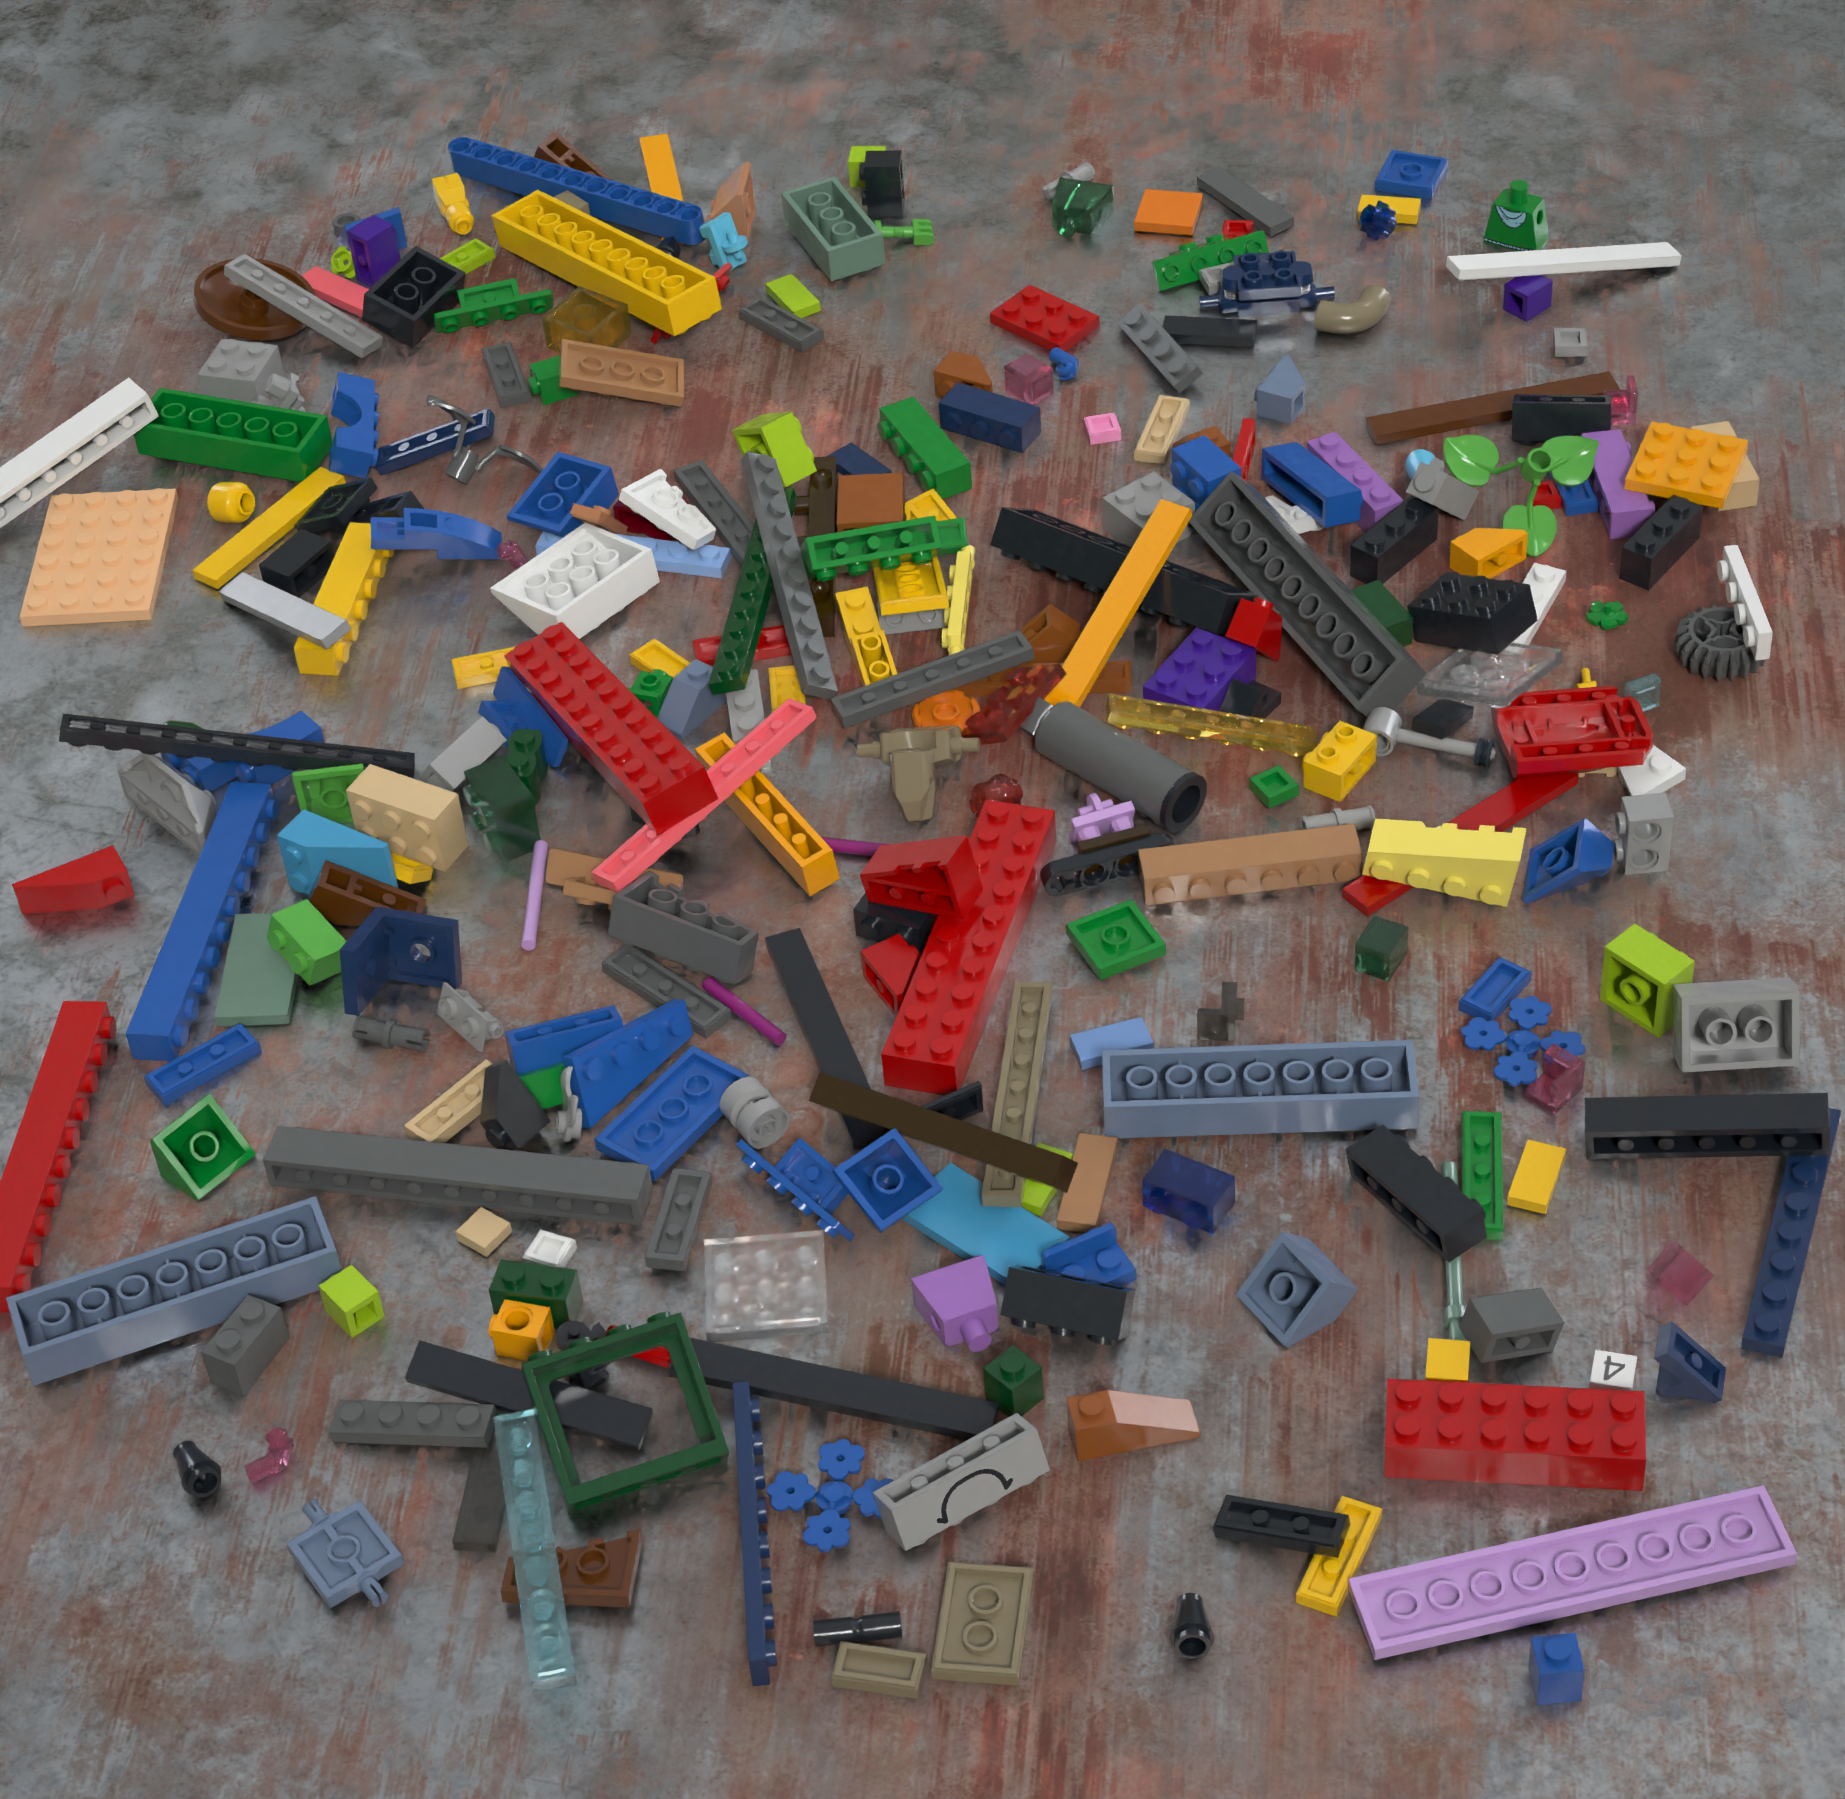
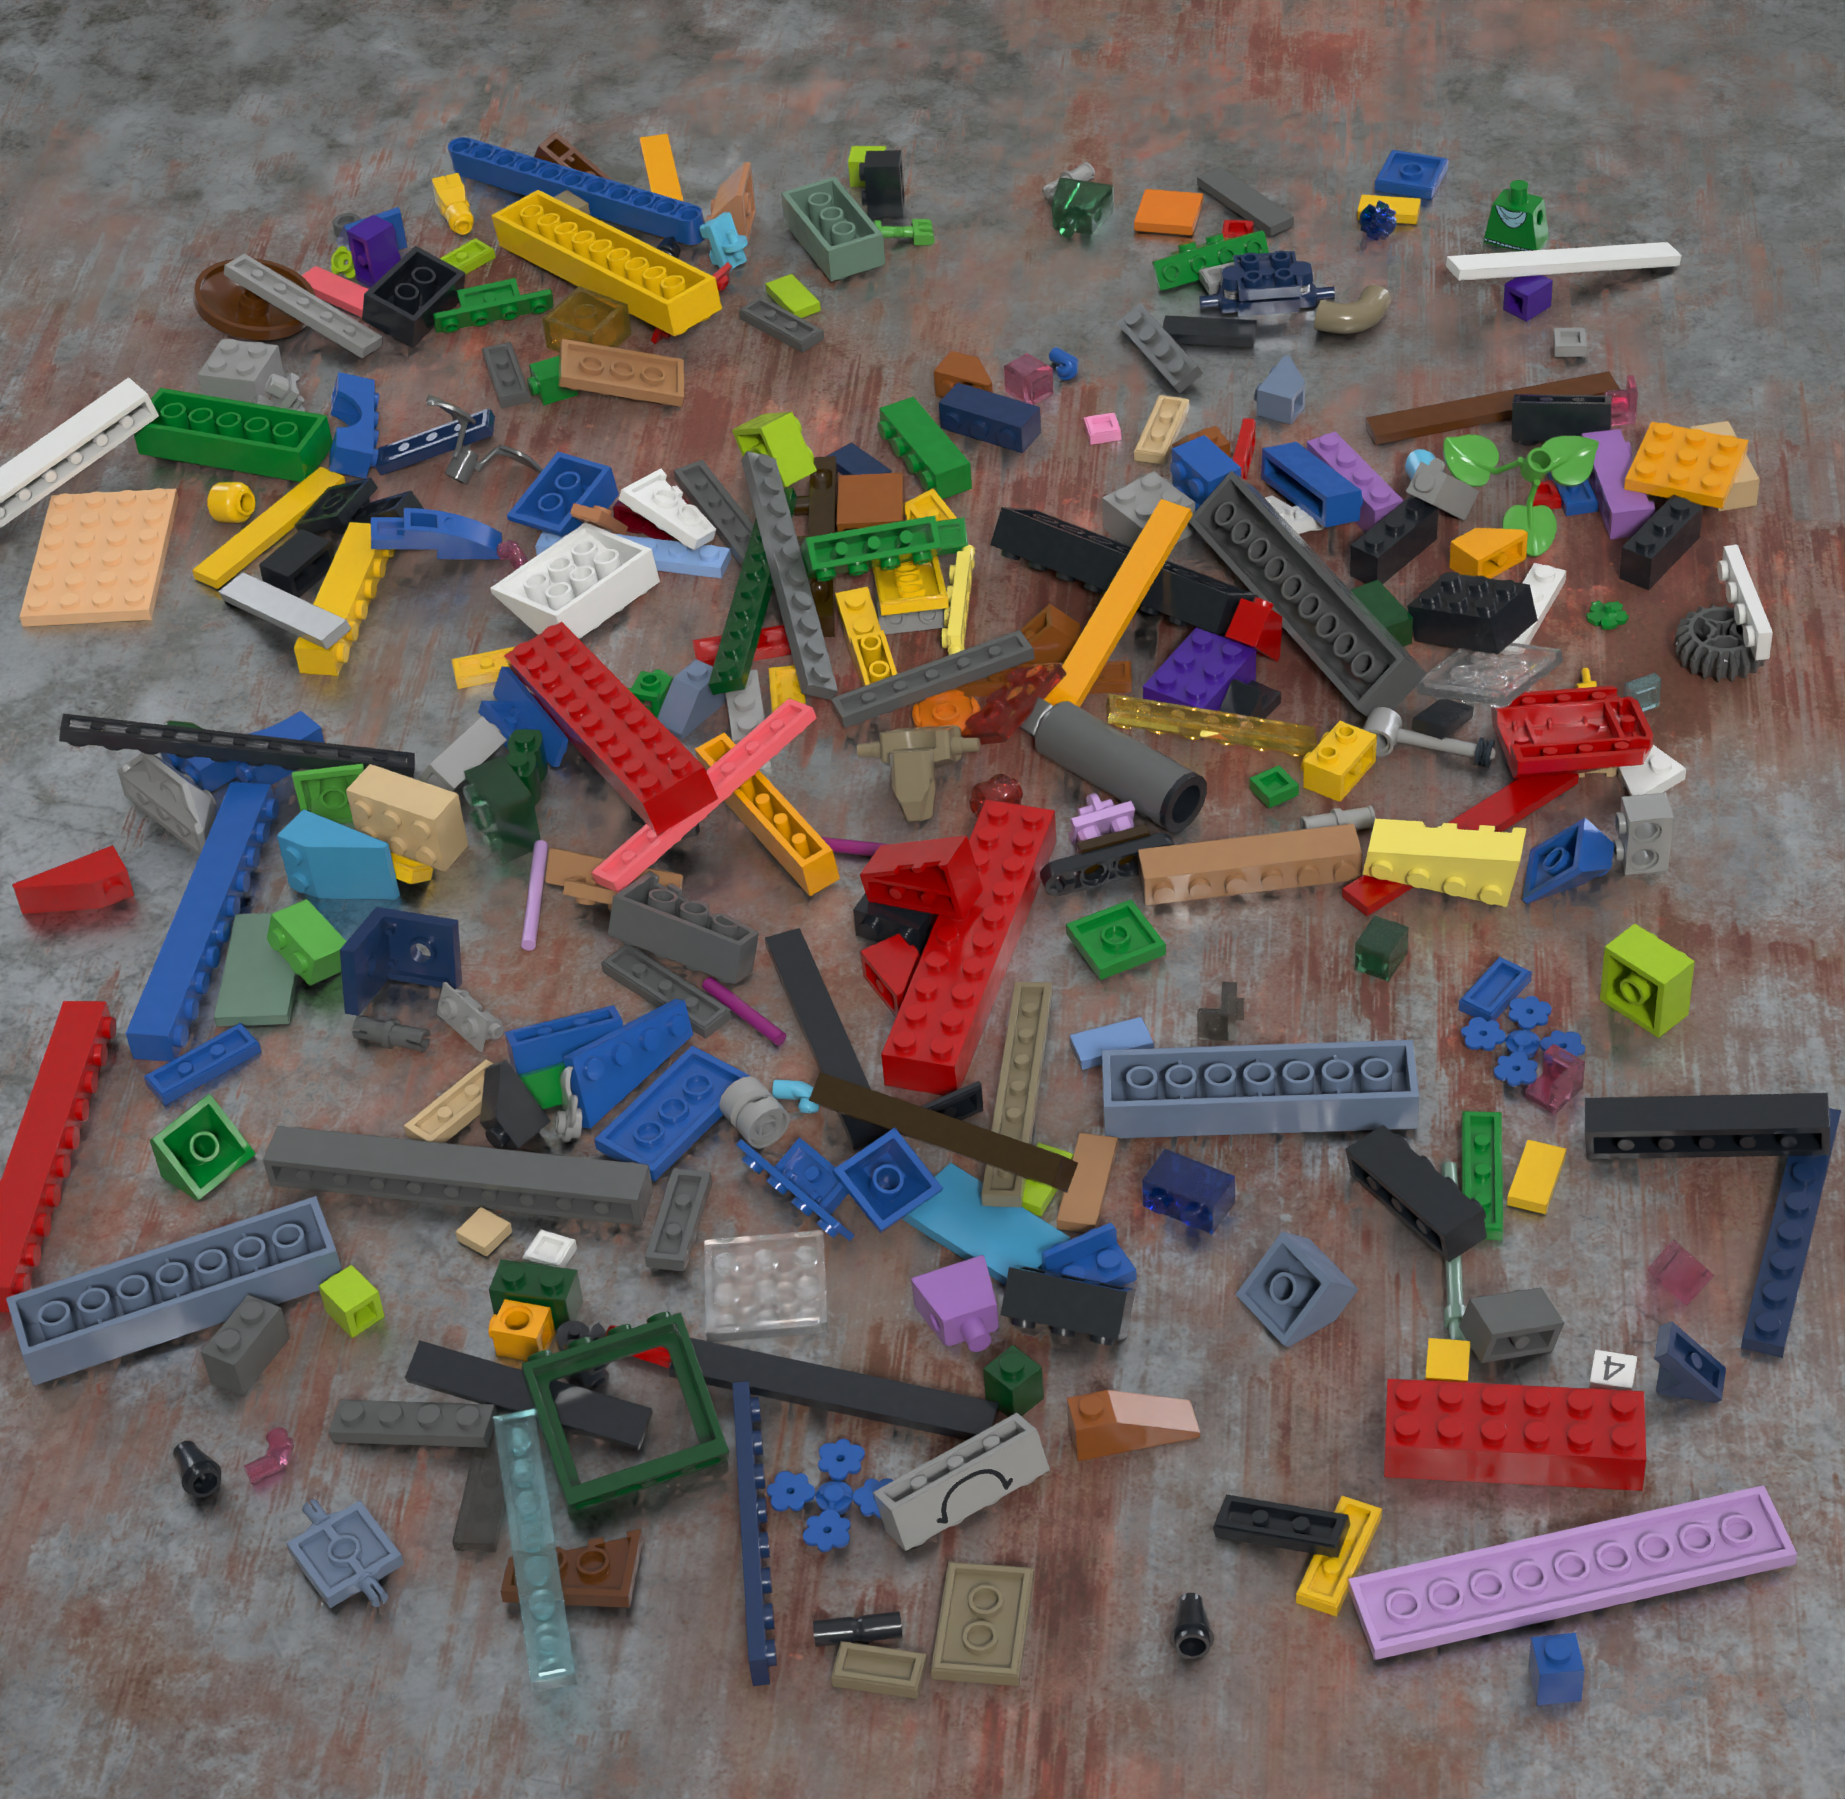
(350, 897): reddish brown slope -> none
(657, 656): yellow tile -> none
(795, 1091): none -> medium azure arm
(1044, 319): red plate -> none
(1736, 1024): light grey brick -> none

